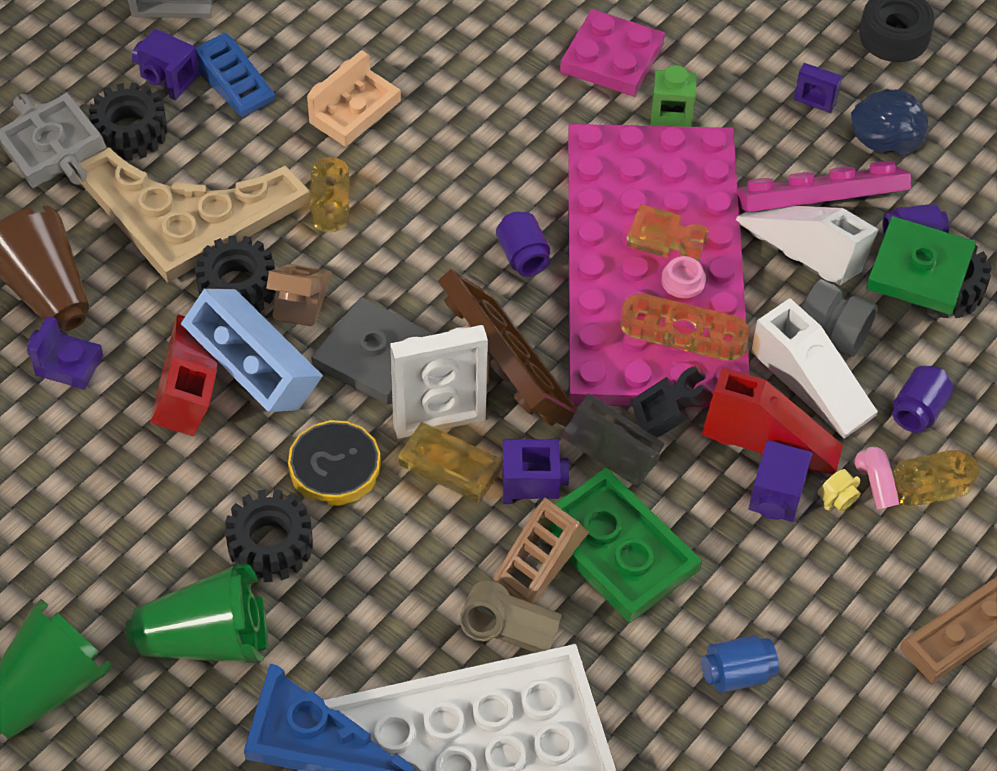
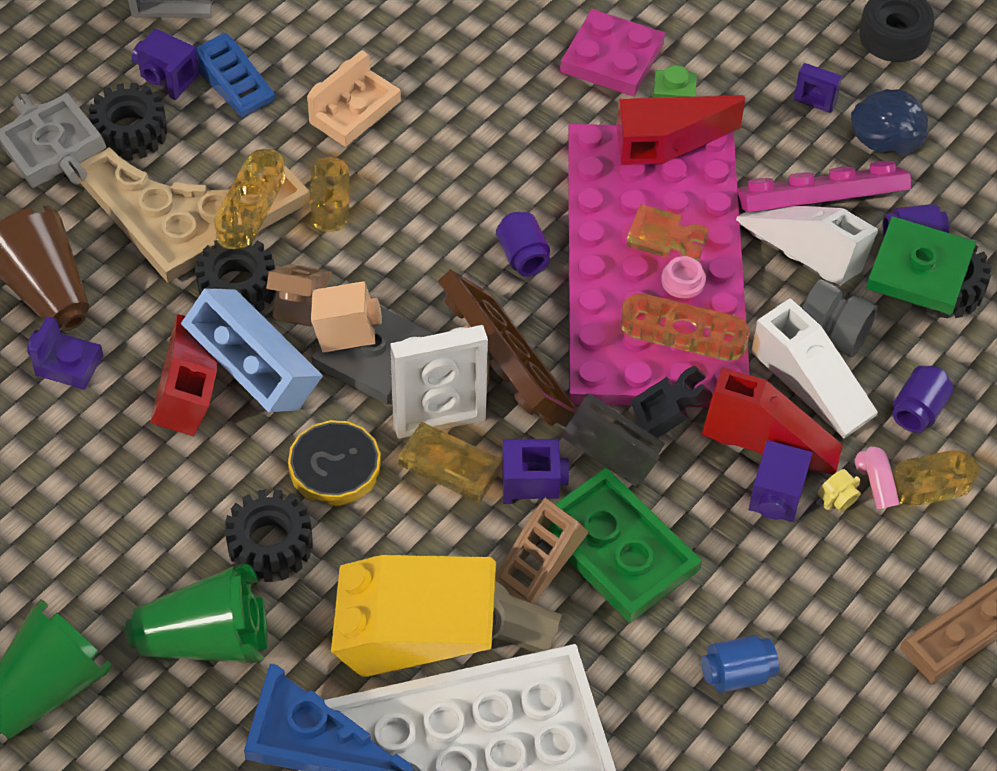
(251, 214): none -> clear yellow beam
(344, 316): none -> light nougat brick
(412, 611): none -> yellow slope
(671, 126): none -> red slope

